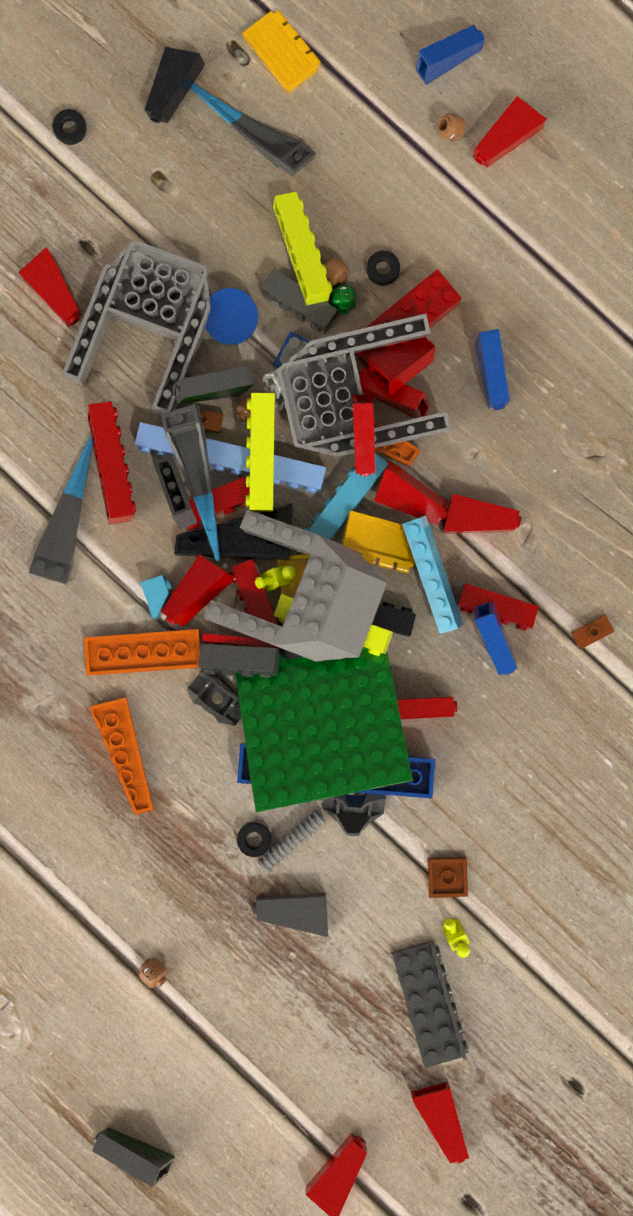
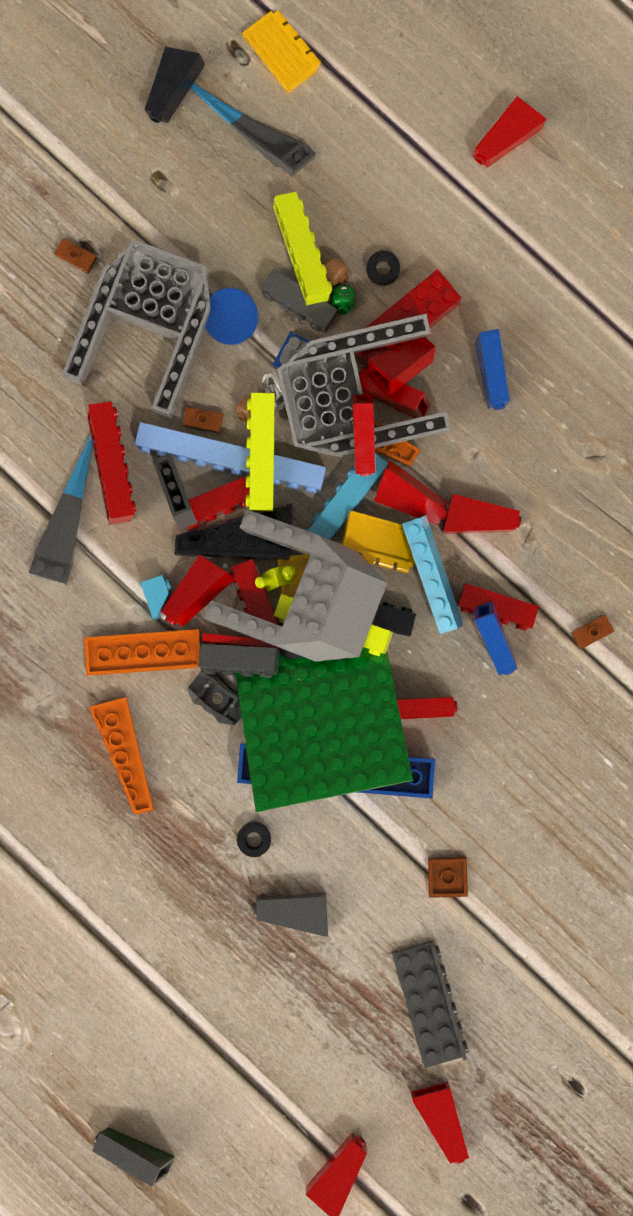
(48, 282): red slope -> none
(69, 138): black tyre -> none
(75, 255): none -> dark orange plate
(153, 973): medium nougat head -> none
(188, 442): dark grey plate -> none
(214, 385): dark grey slope -> none
(291, 841): light grey piece -> none
(355, 811): dark grey piece -> none
(448, 53): blue slope -> none
(451, 127): medium nougat head -> none
(456, 937): neon yellow piece -> none

